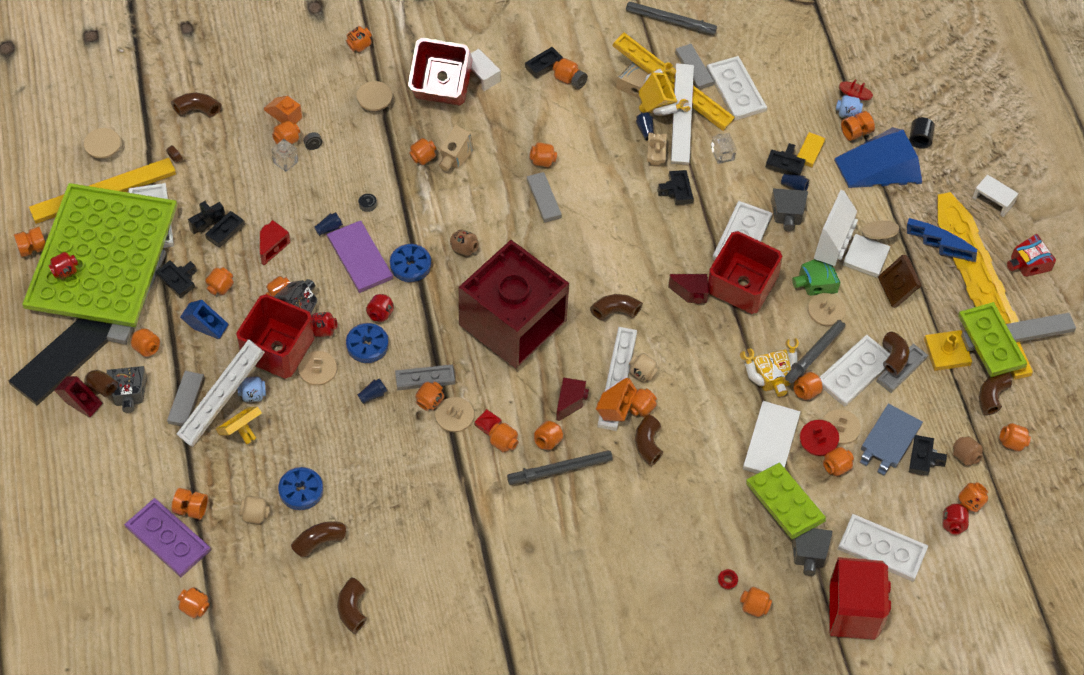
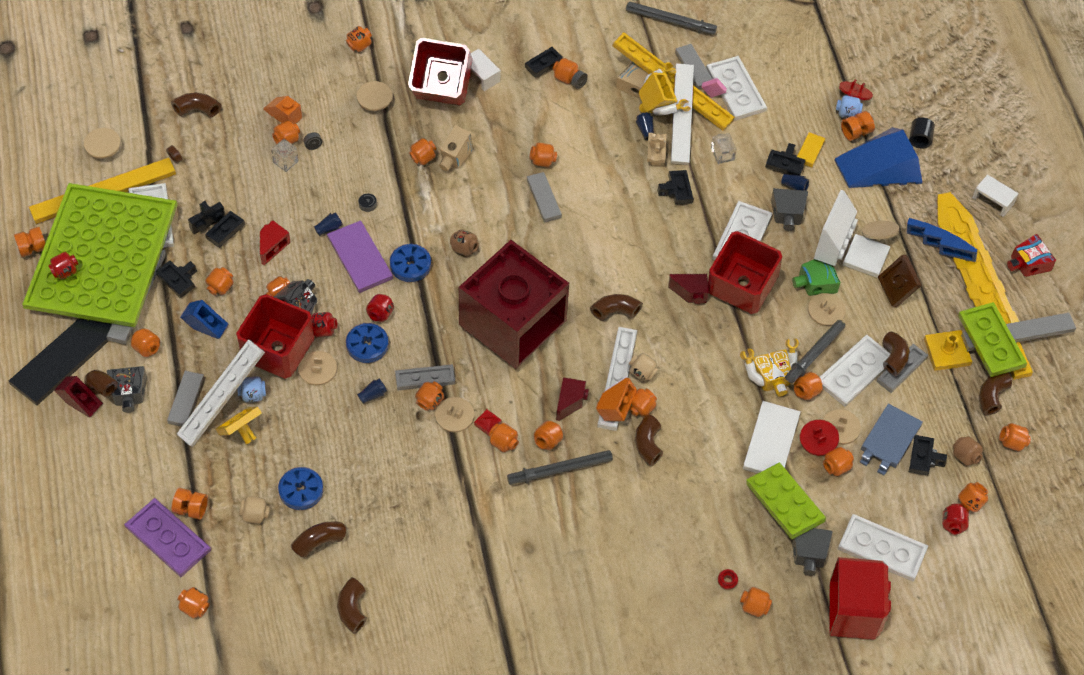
(714, 87): none -> bright pink tile

